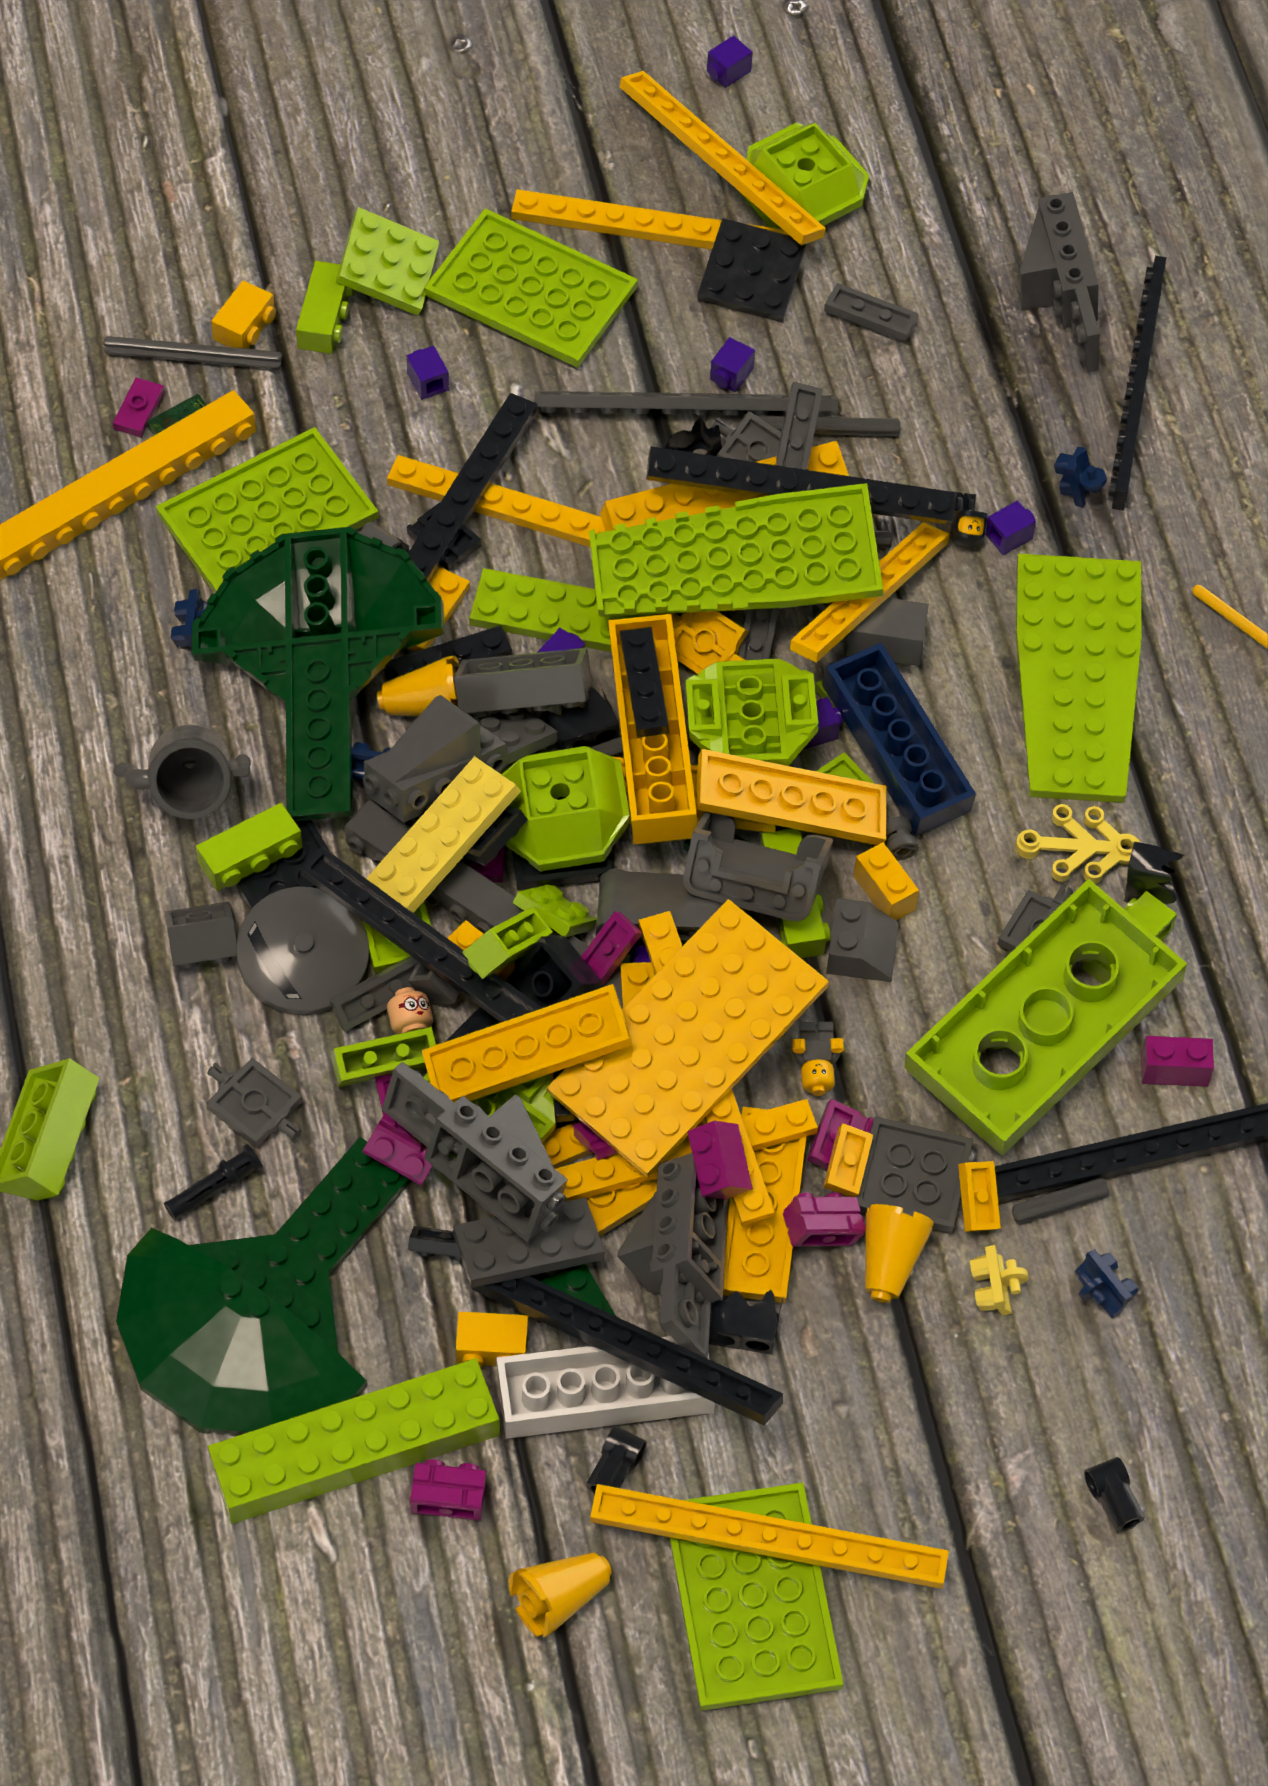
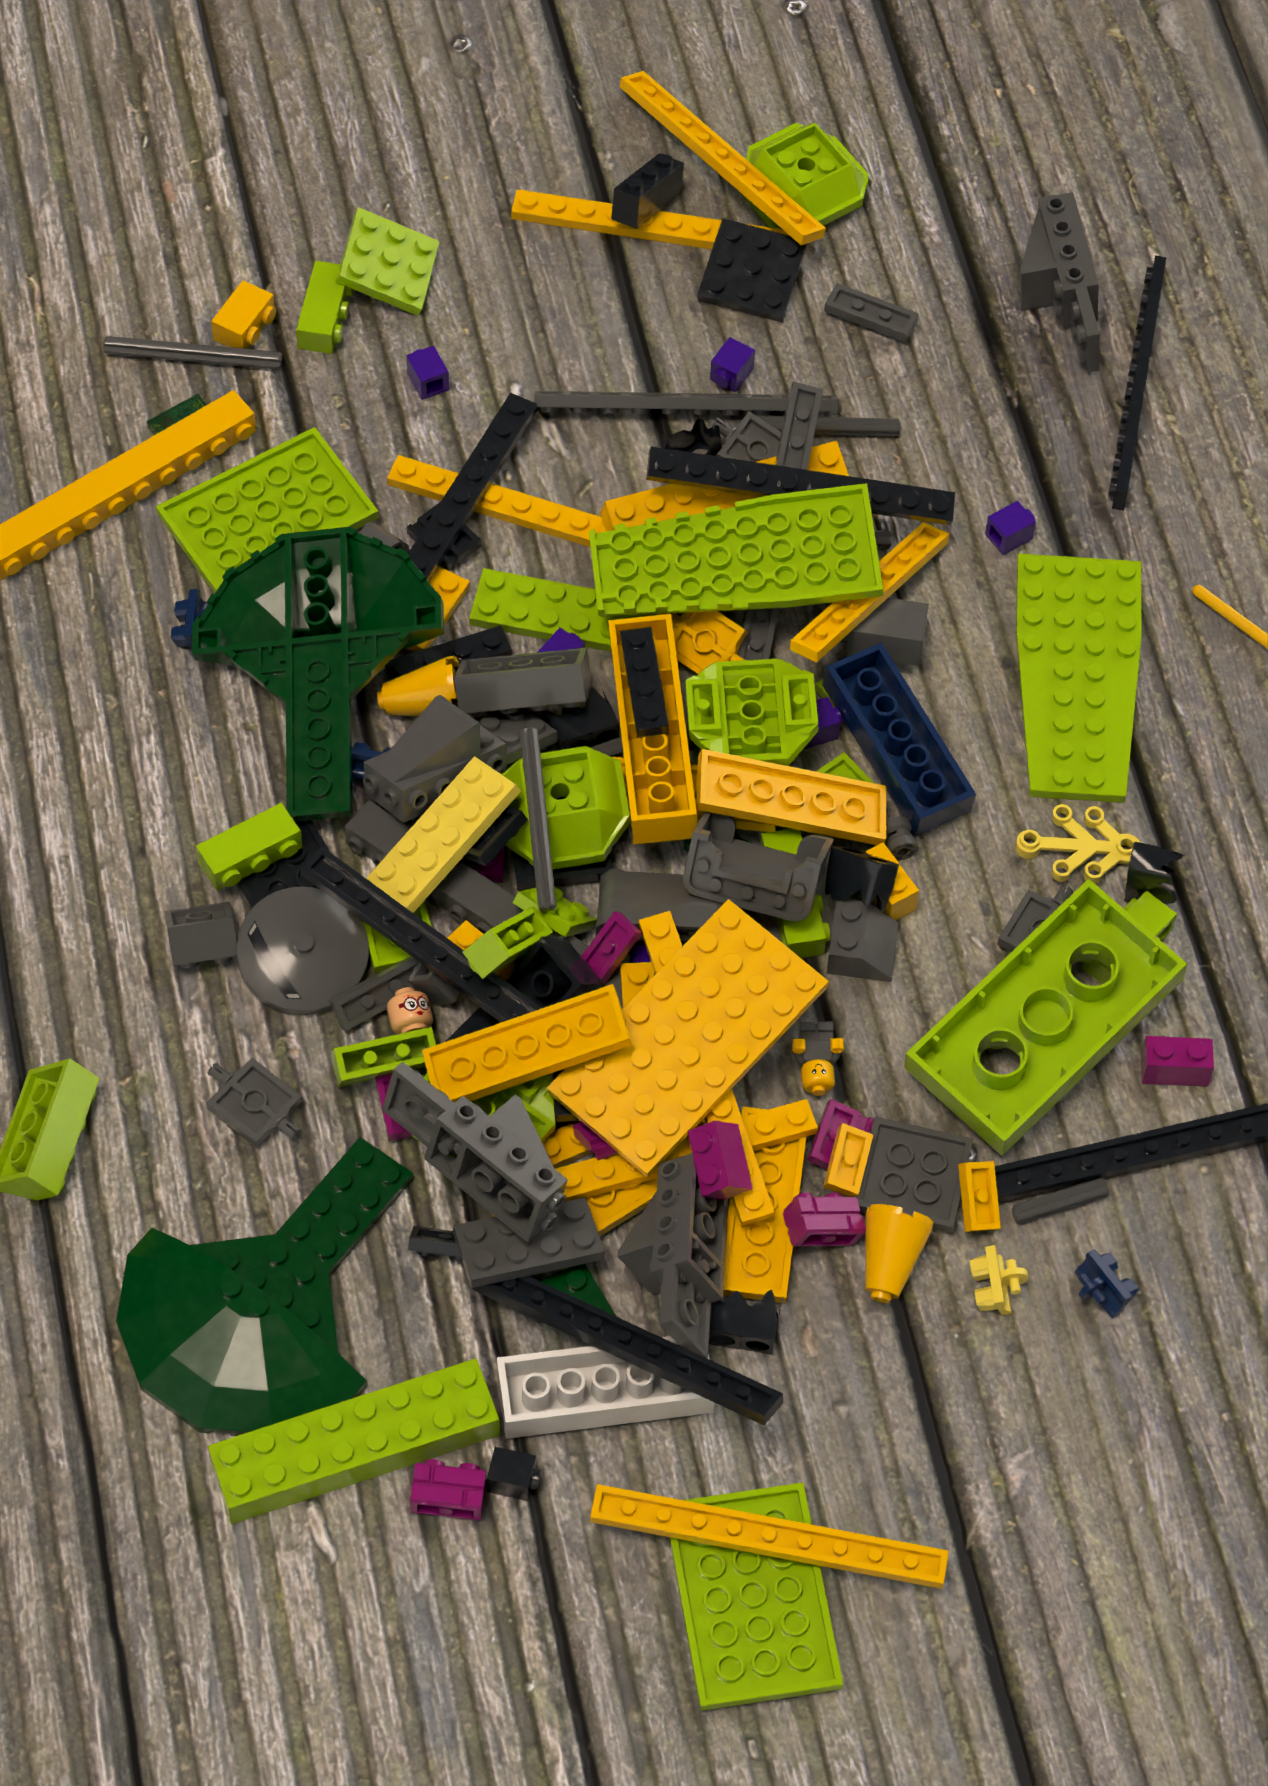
(138, 407): magenta plate -> none
(183, 790): dark grey piece -> none
(227, 1175): black pin -> none
(398, 1150): magenta brick -> none
(490, 1336): yellow brick -> none
(512, 1474): none -> black brick
(531, 287): lime plate -> none
(538, 819): none -> dark grey axle
(557, 1590): yellow cone -> none
(619, 1455): black piece -> none
(647, 190): none -> black brick
(729, 61): dark purple brick -> none
(859, 872): none -> black piece
(967, 524): black piece -> none
(1079, 475): dark blue hips -> none
(1111, 1484): black piece -> none

